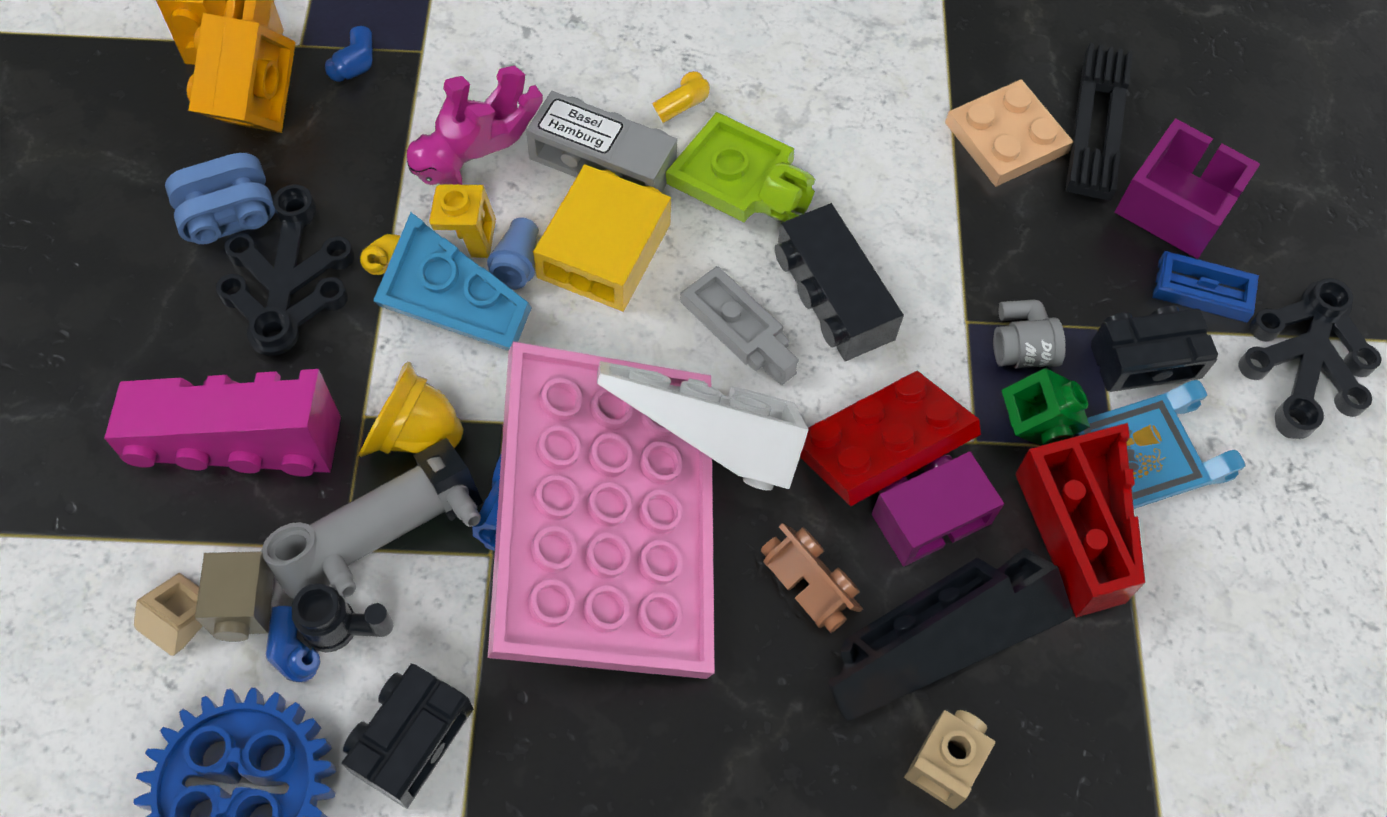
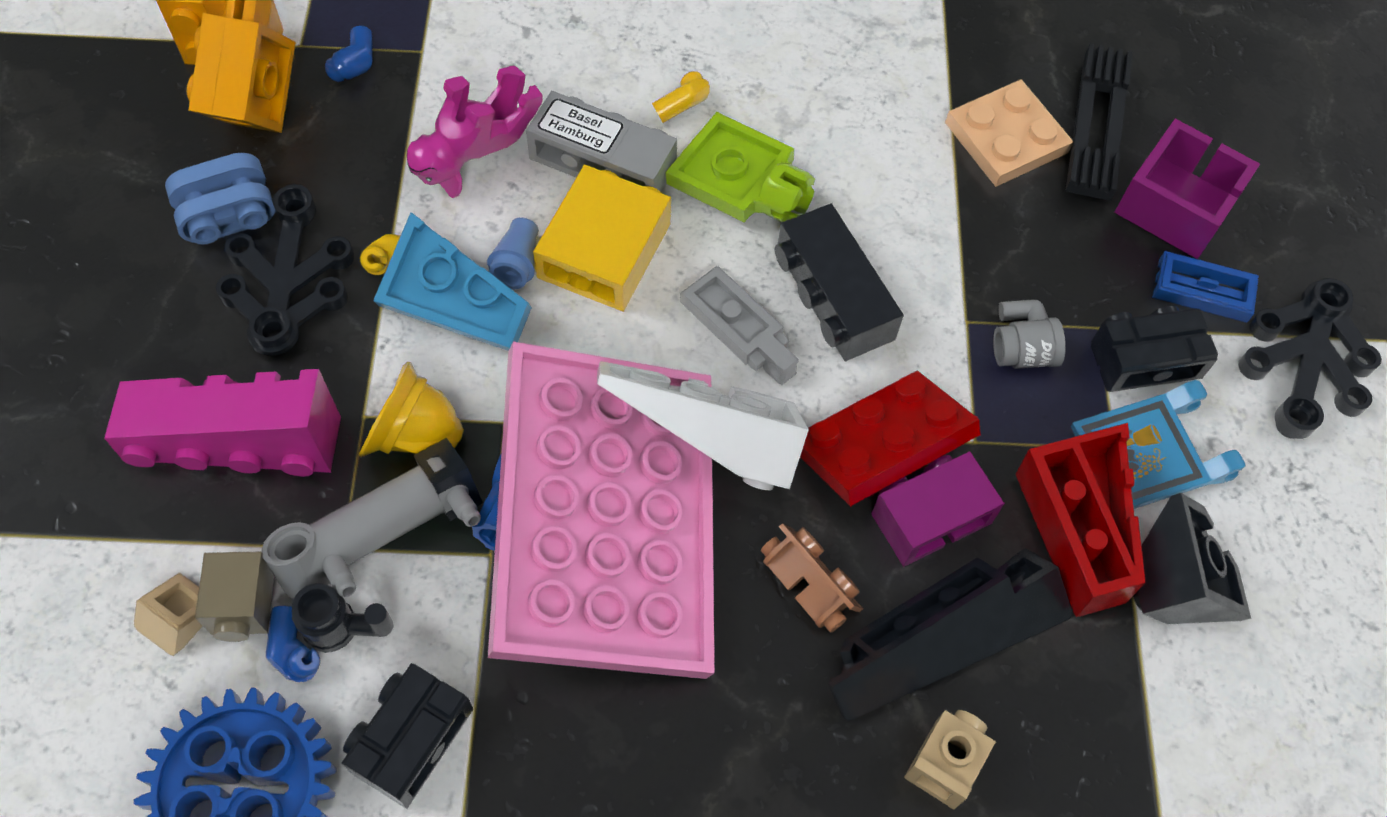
(468, 212): yellow bracket -> none
(1046, 407): green brick -> none
(1187, 571): none -> black slope

